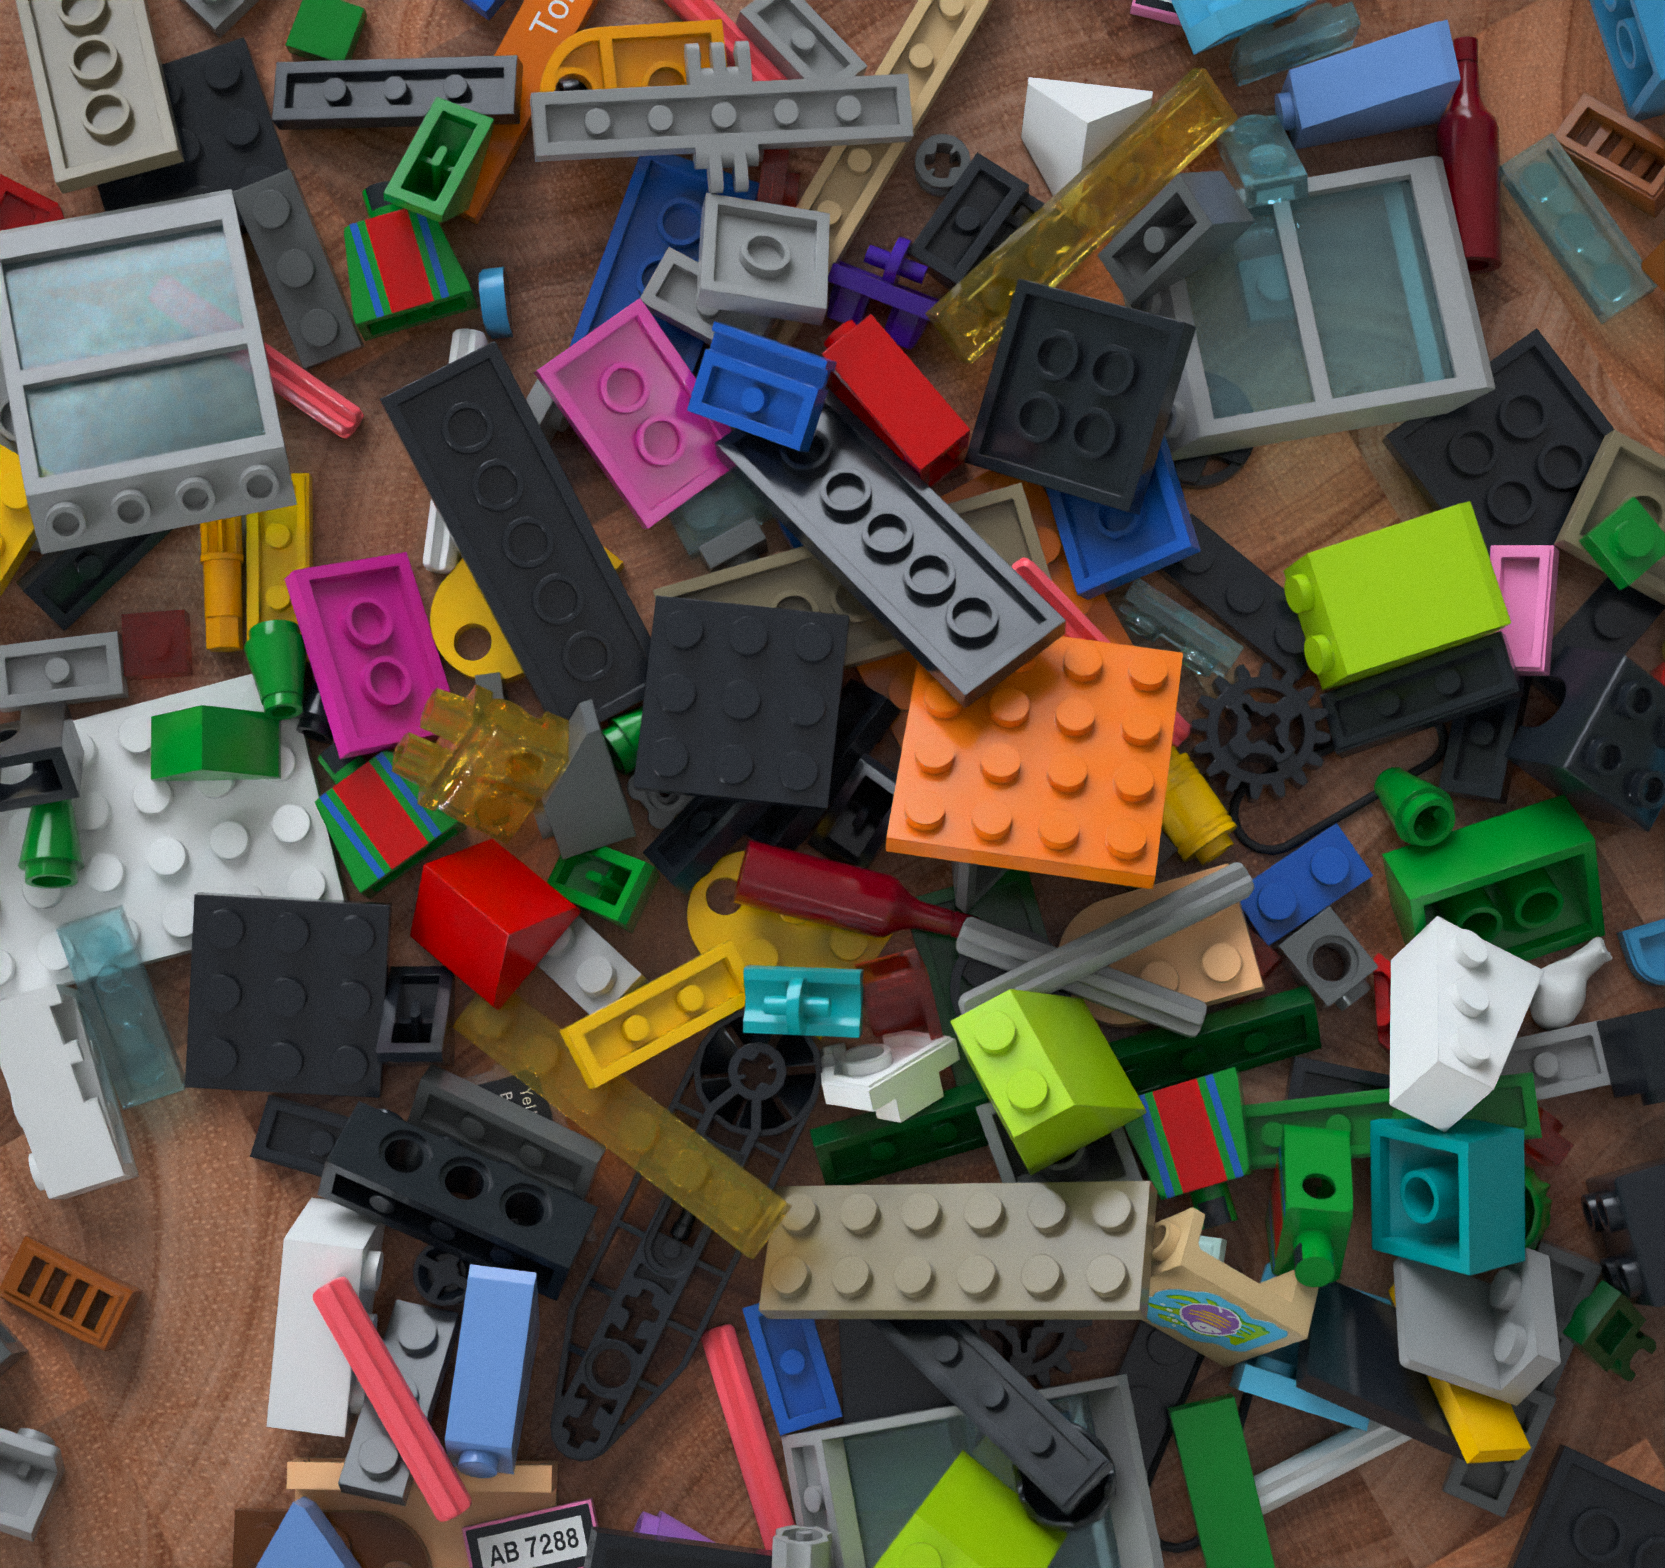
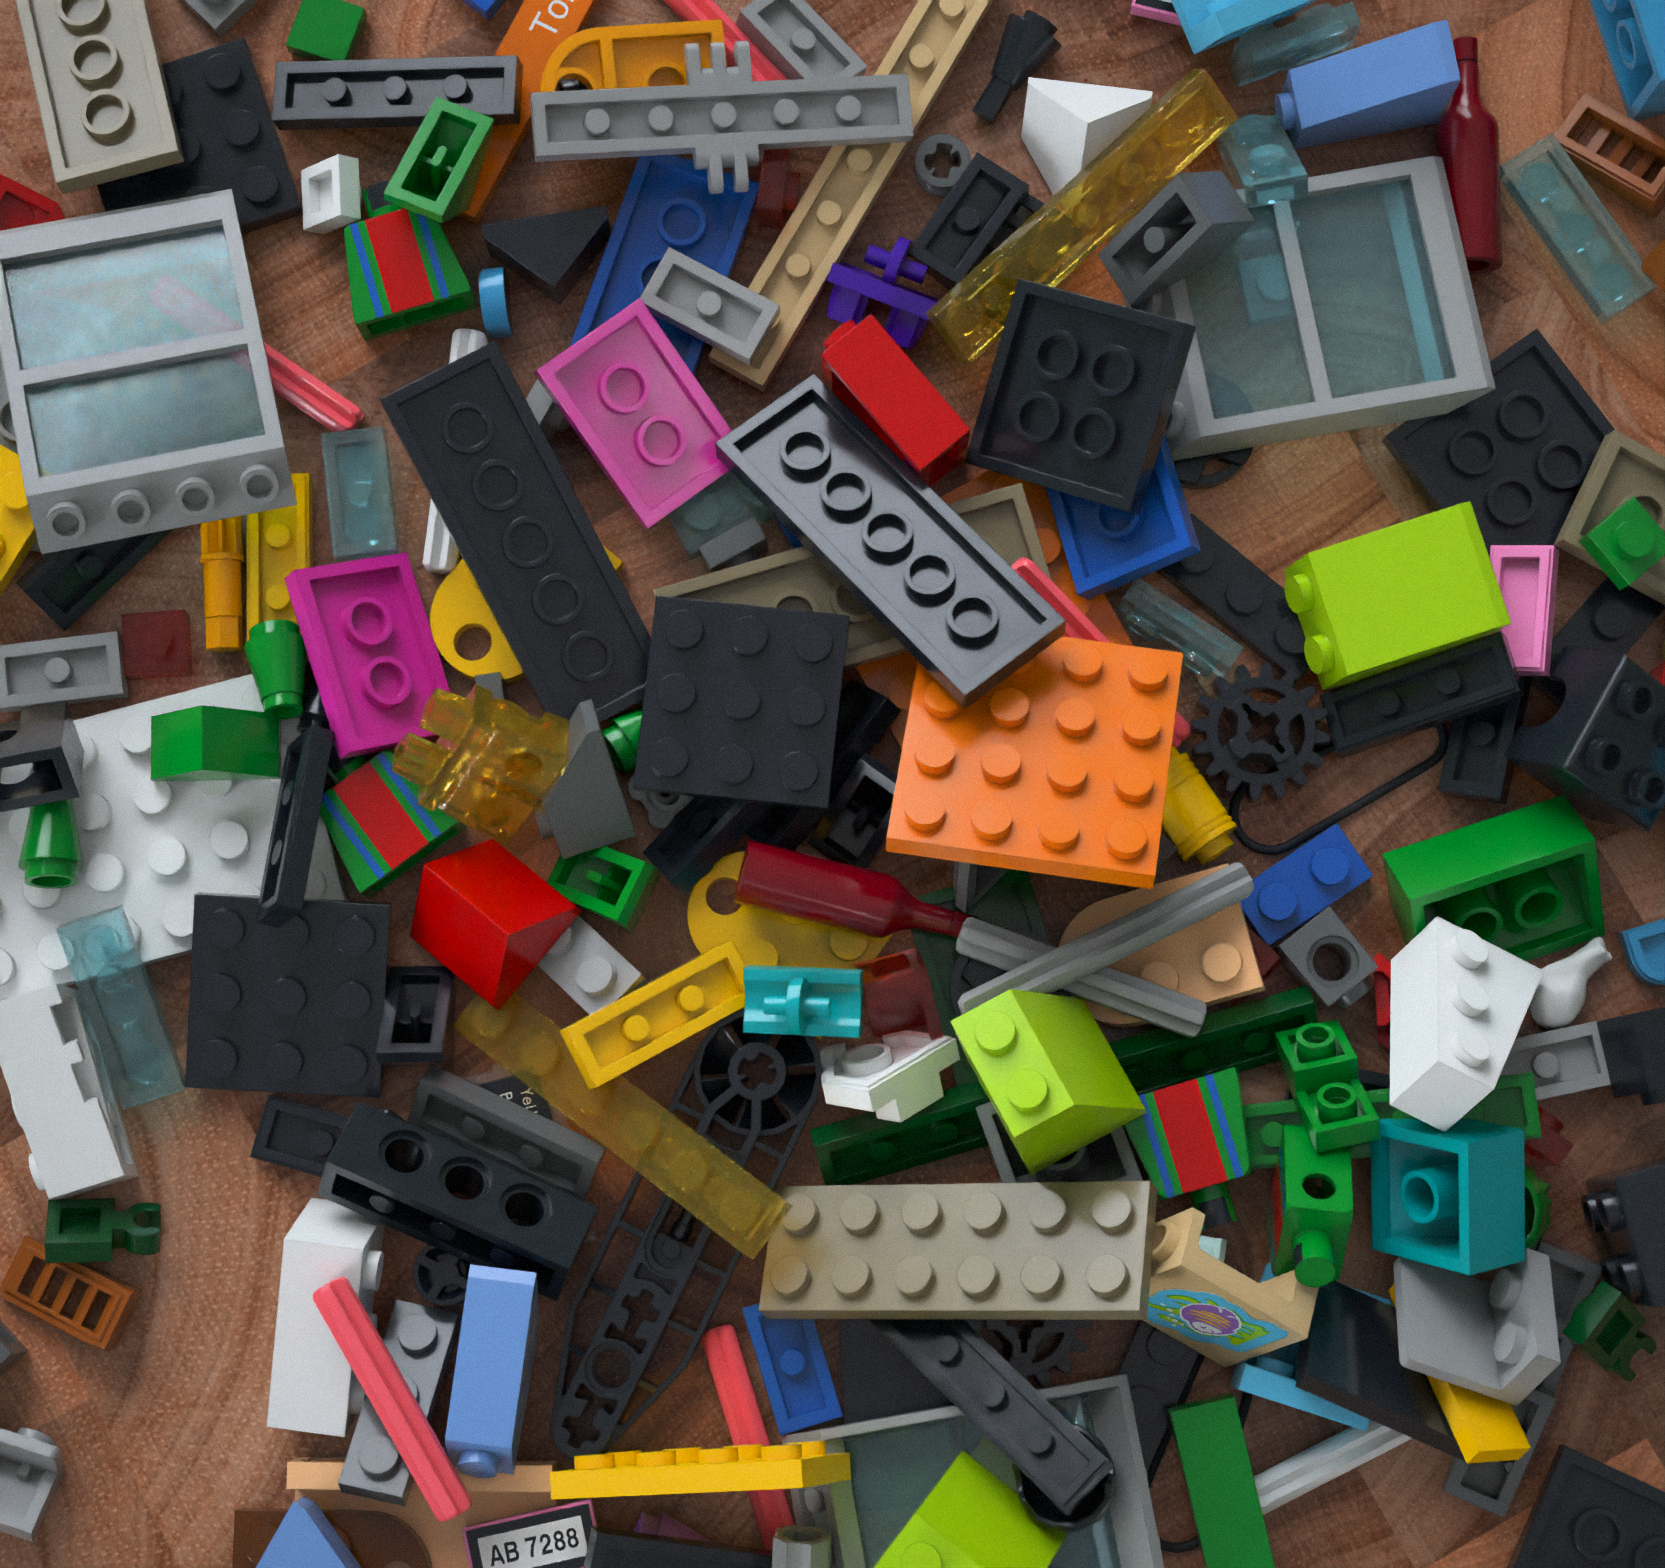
(92, 1229): none -> dark green plate
(294, 827): none -> black tile
(298, 269): dark grey plate -> none
(331, 194): none -> white plate
(359, 493): none -> clear light blue plate
(550, 248): none -> black slope
(701, 1470): none -> yellow plate
(761, 386): blue plate -> none
(763, 259): light grey plate -> none
(1022, 51): none -> black cone
(1326, 1086): none -> green slope
(1415, 807): green cone -> none

